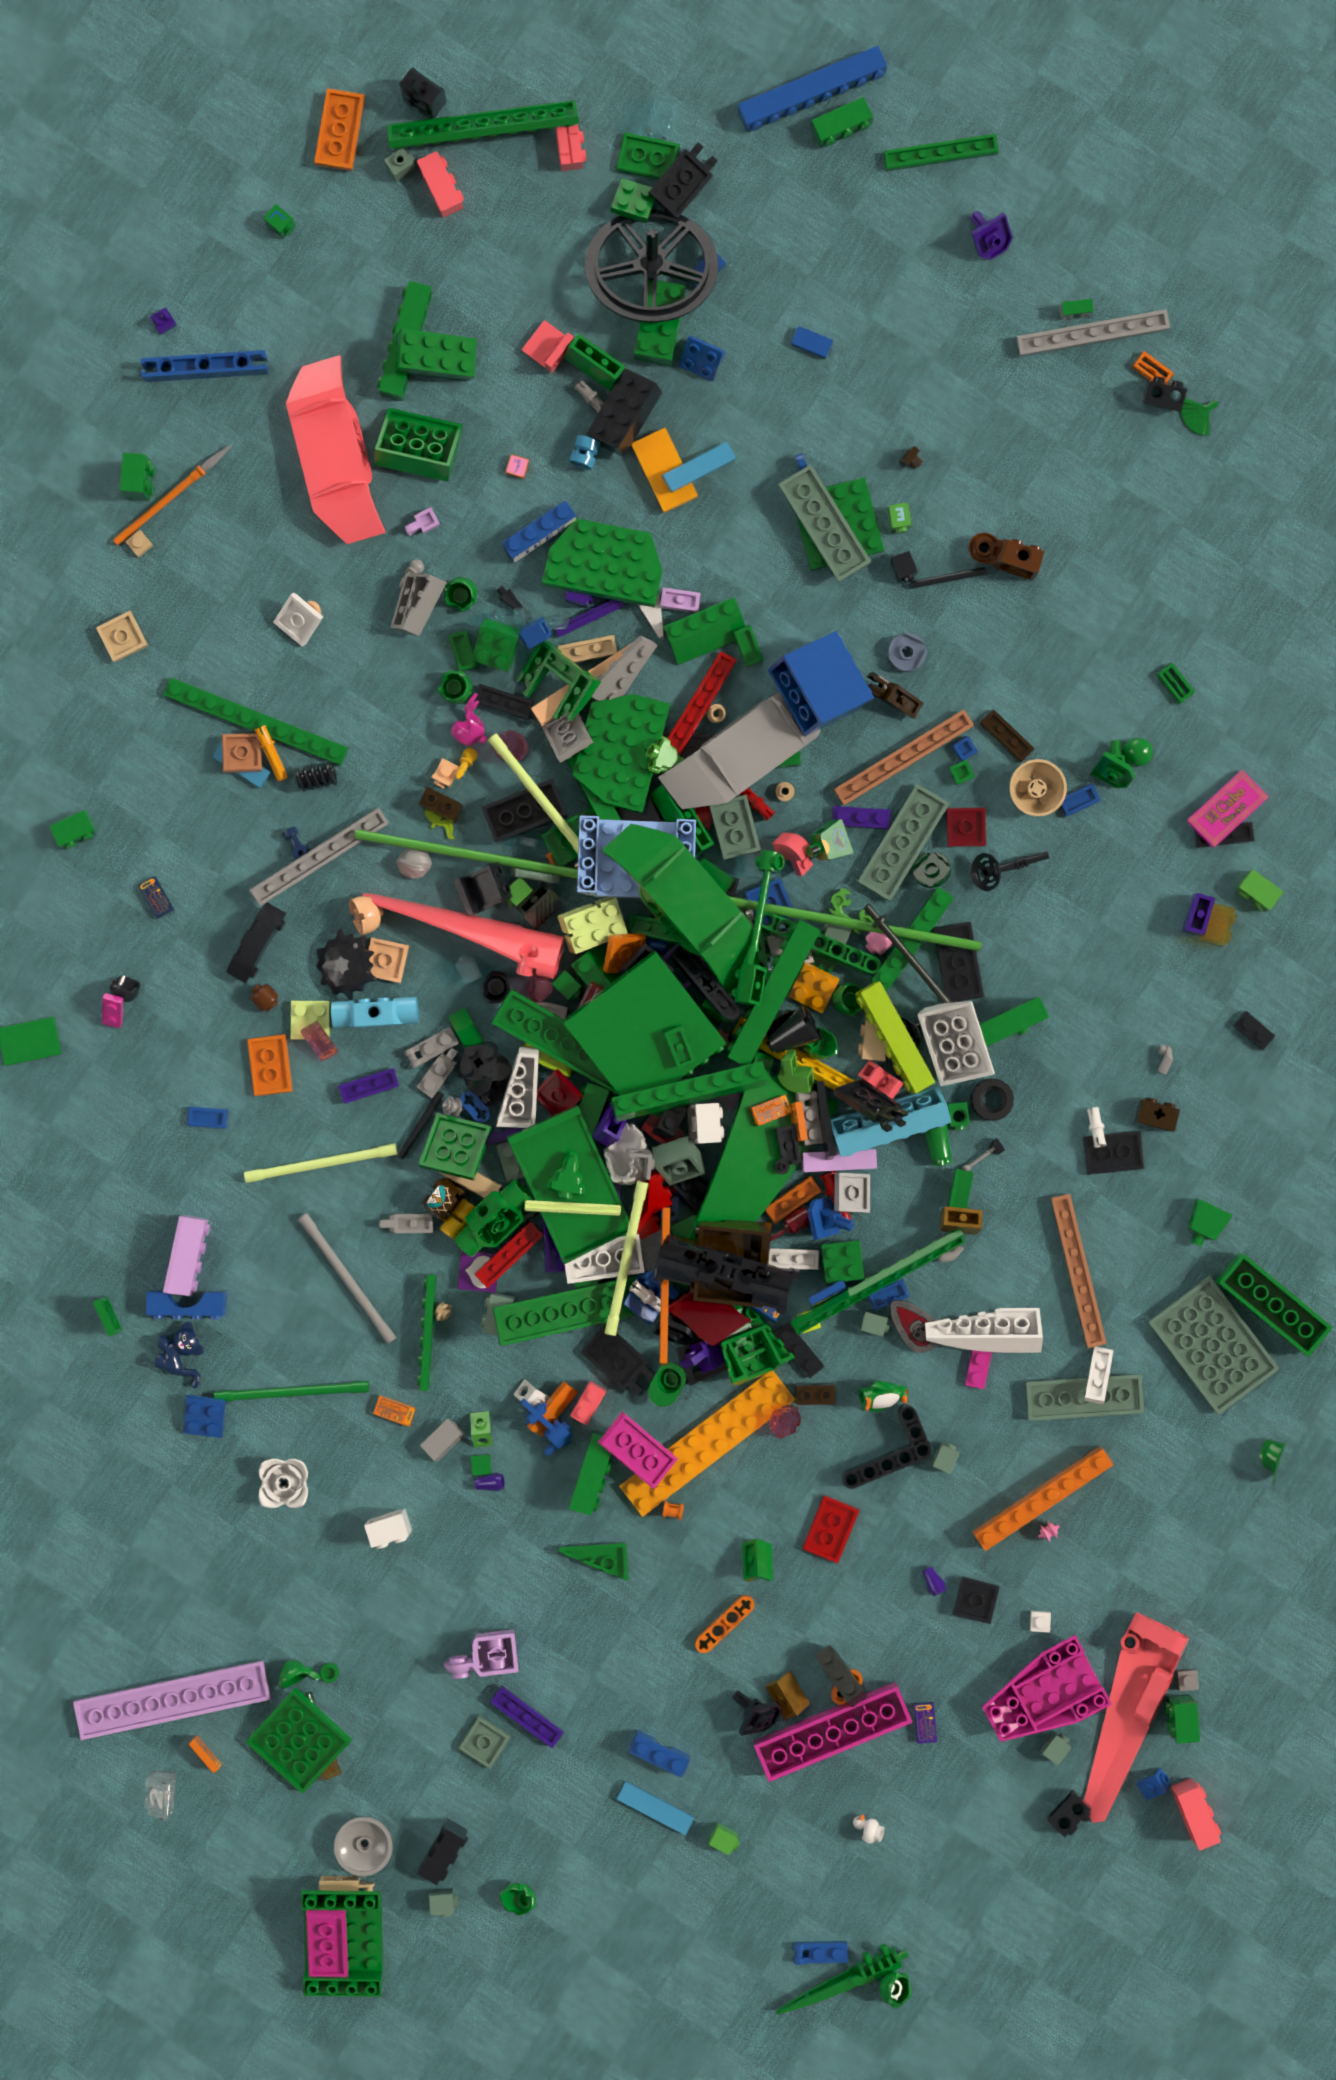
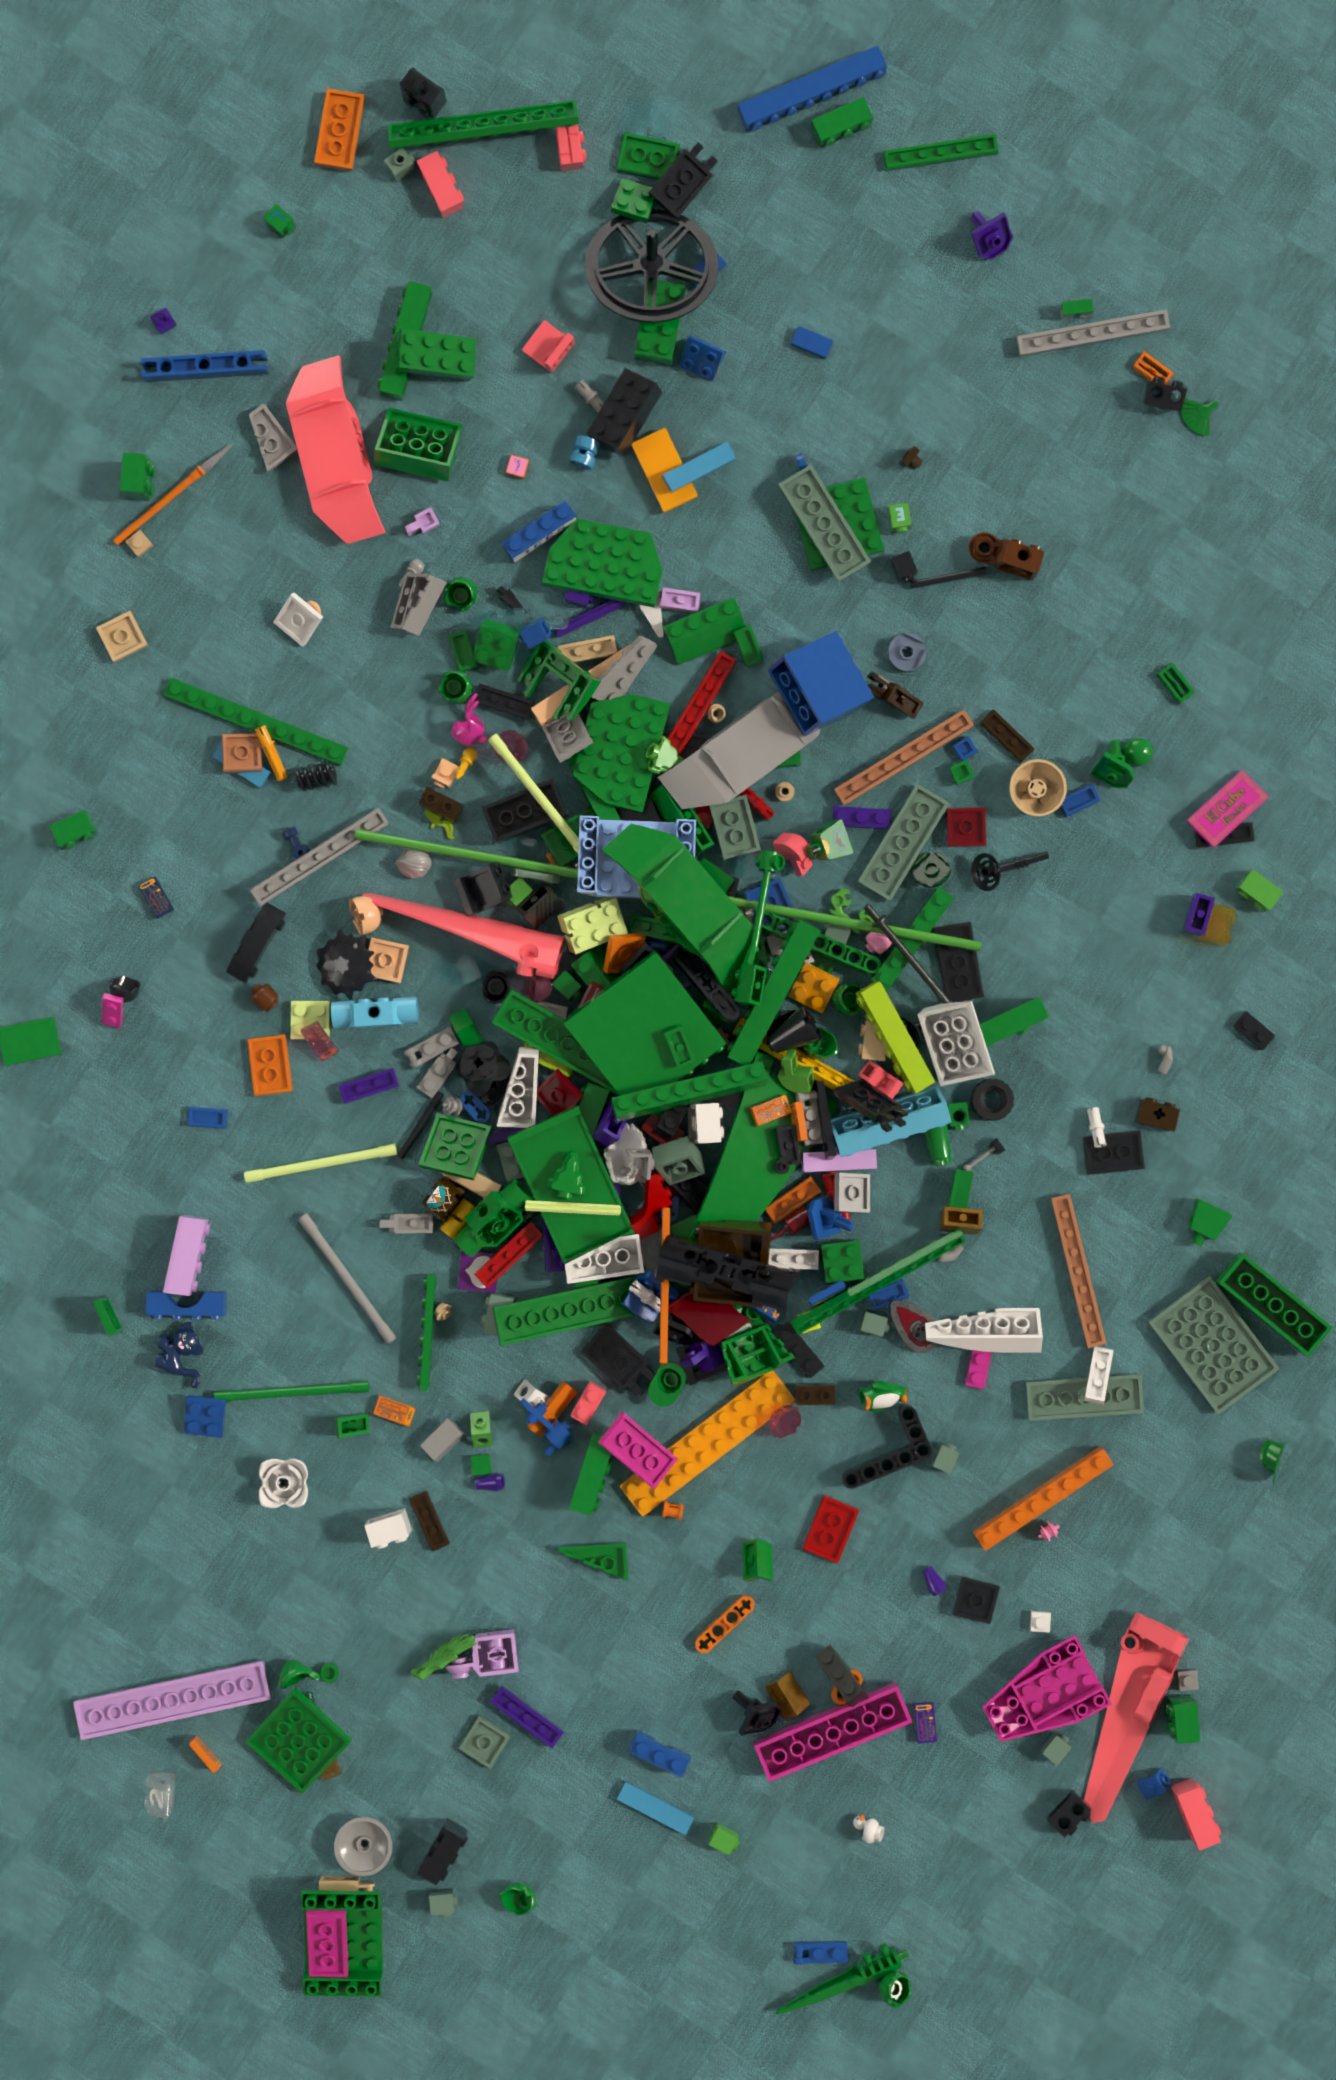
(271, 437): none -> light grey wing
(352, 1425): none -> green slope
(429, 1520): none -> dark brown tile
(444, 1655): none -> bright green animal
(594, 362): green brick -> none
(613, 1318): yellowish green piece -> none

